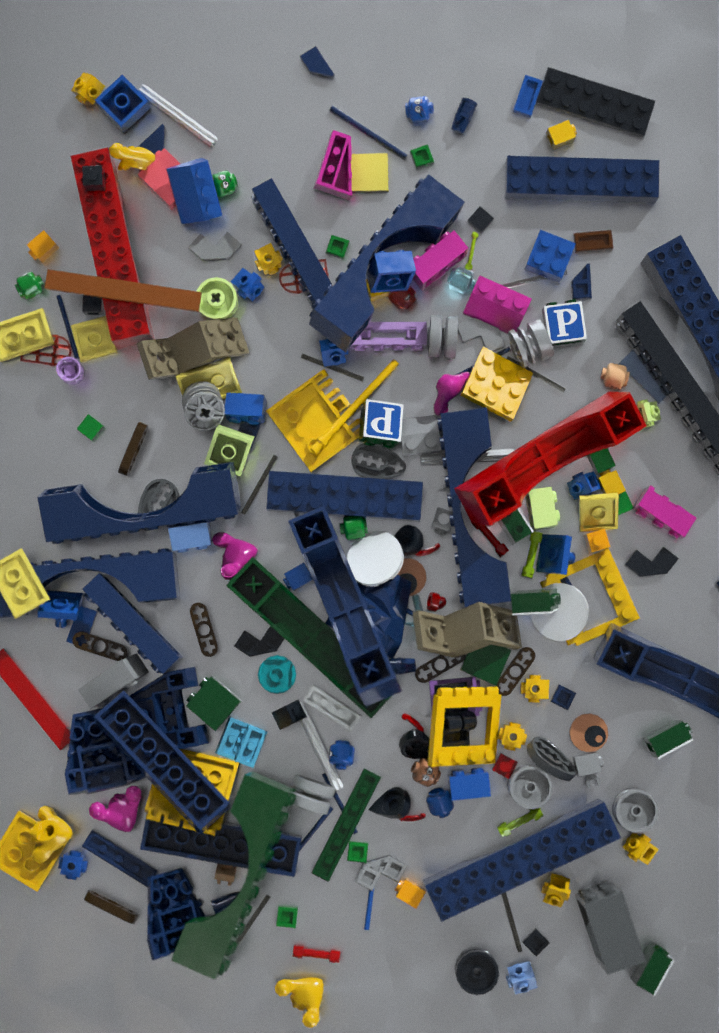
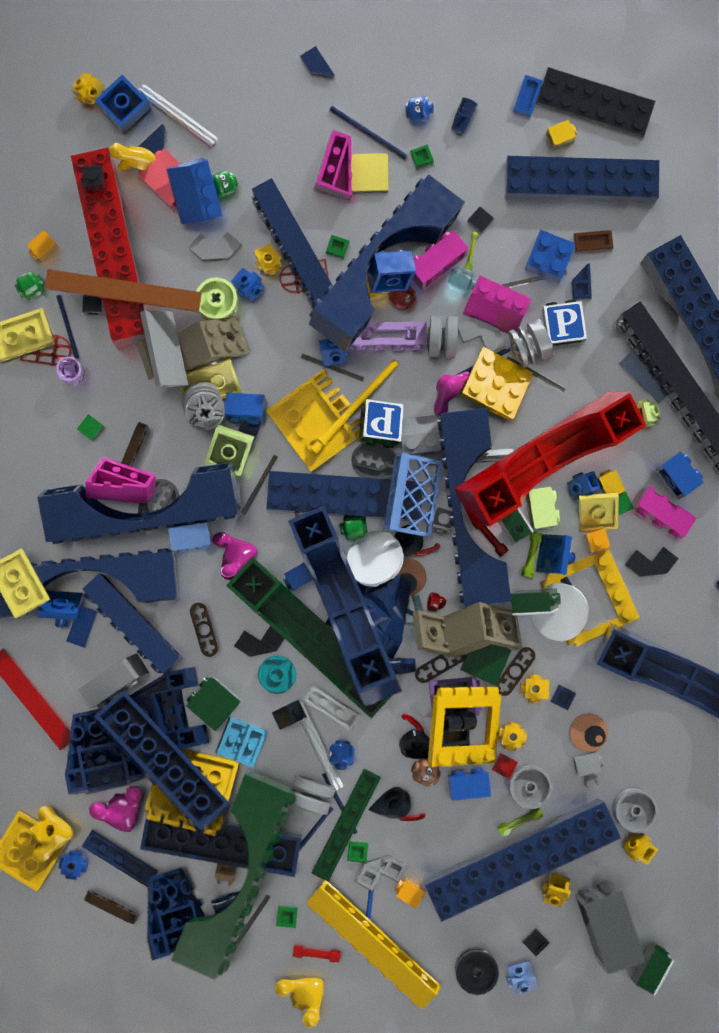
(93, 339): light yellow tile -> none
(96, 638): dark brown beam -> none
(120, 483): none -> dark pink wedge
(164, 348): none -> light grey tile
(373, 944): none -> yellow brick
(397, 490): none -> medium blue fence
(439, 802): blue head -> none
(511, 921): clear smoke axle -> none
(550, 759): dark grey piece -> none
(601, 461): green brick -> none
(615, 376): light nougat head -> none
(668, 738): dark green piece -> none
(680, 475): none -> blue brick

